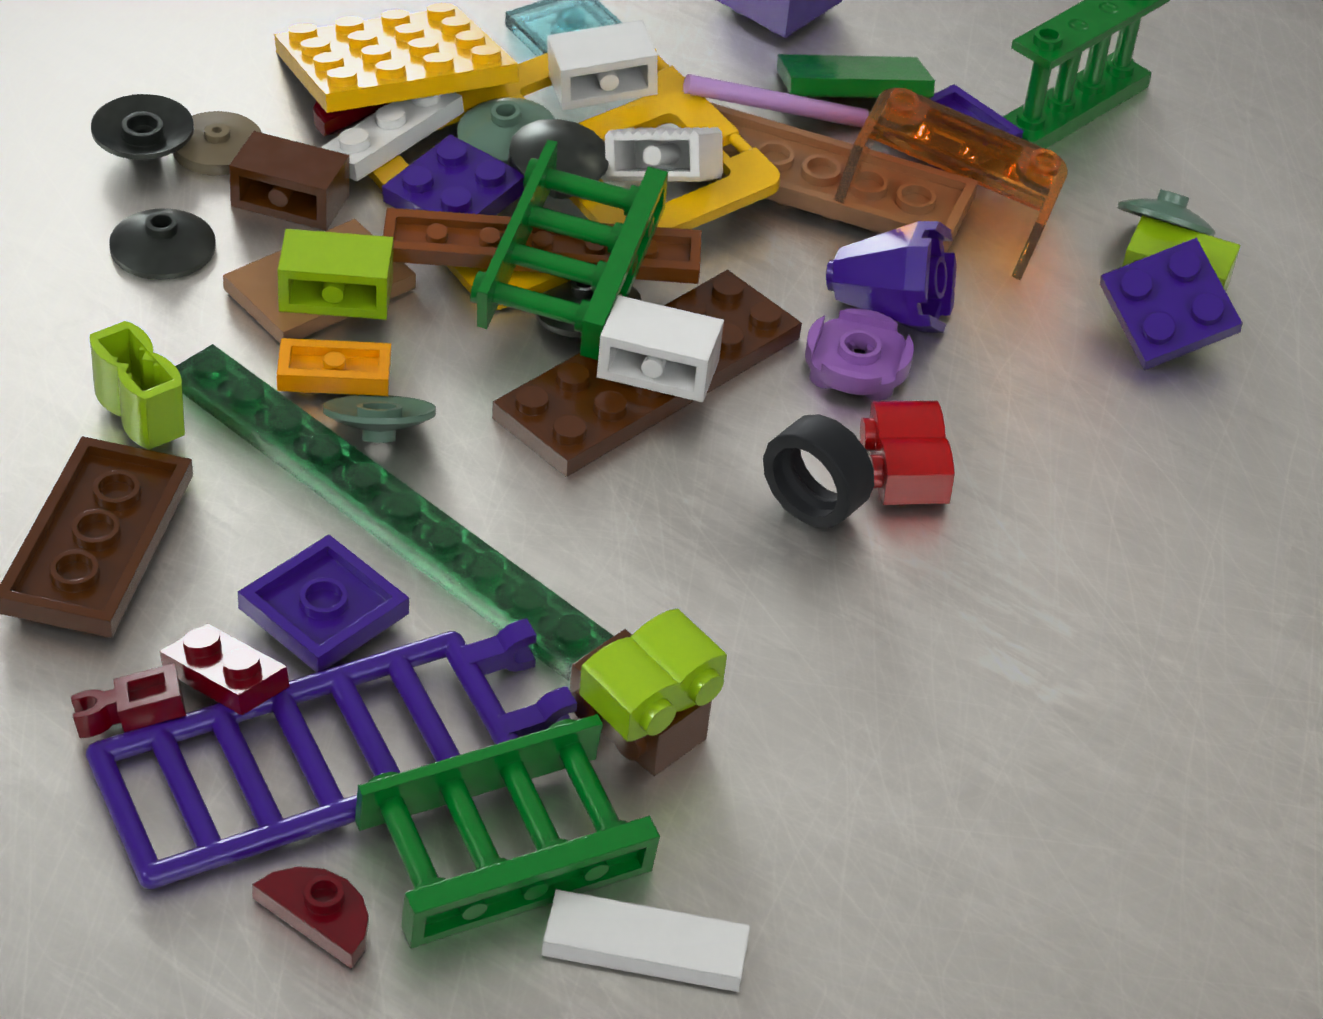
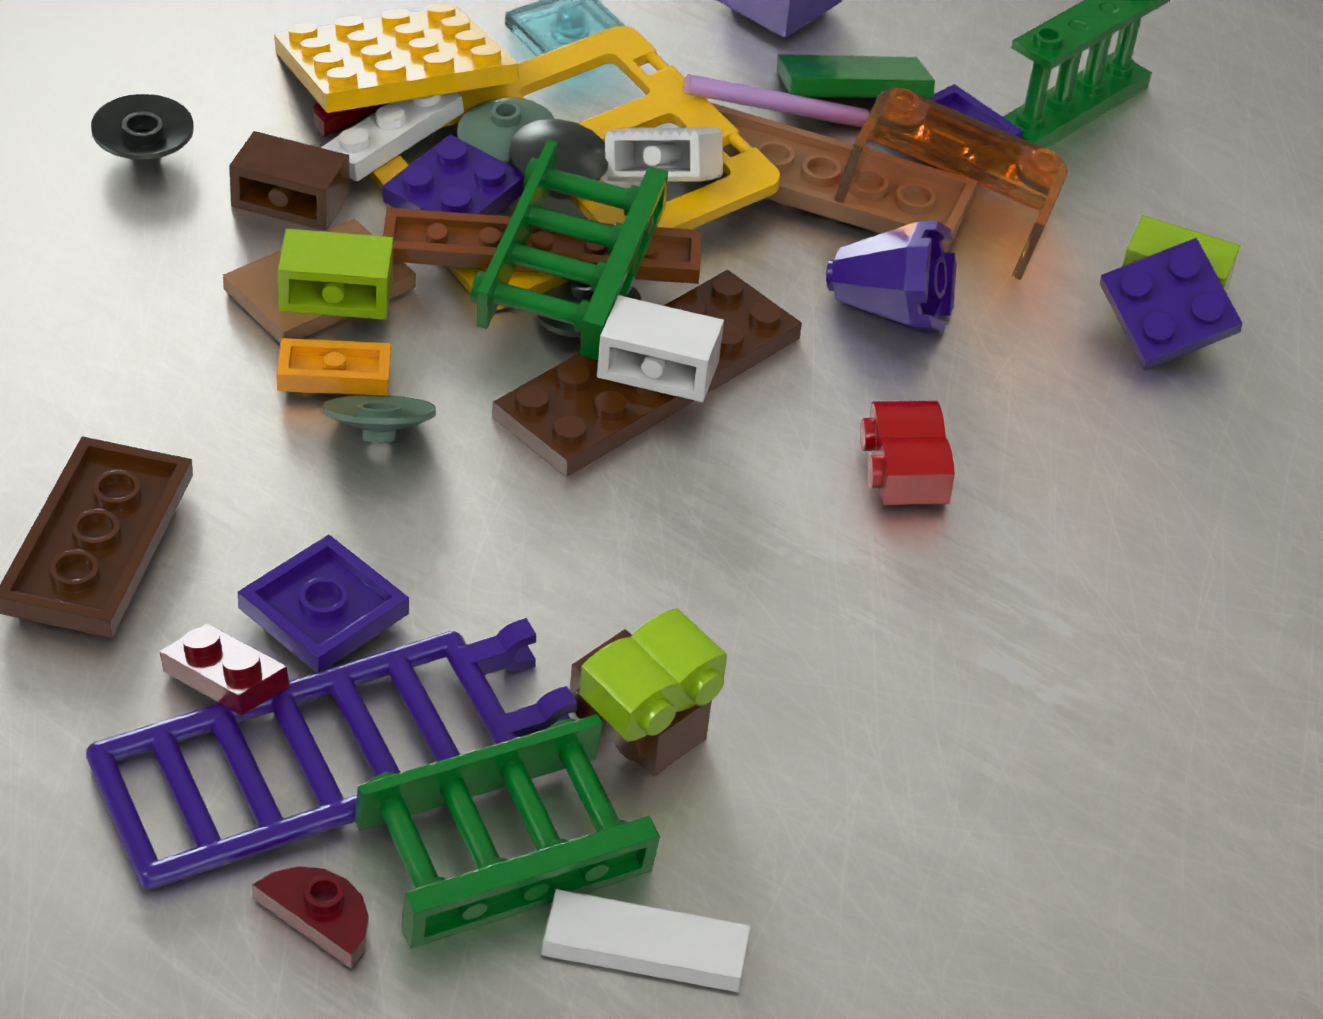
(134, 702): dark red plate -> none
(137, 384): lime brick -> none
(162, 244): pearl dark grey dish -> none
(215, 142): dark tan piece -> none
(389, 508): clear green plate -> none
(602, 64): white brick -> none
(839, 453): black tyre -> none
(871, 374): medium lavender plate -> none
(1168, 208): sand green dish -> none

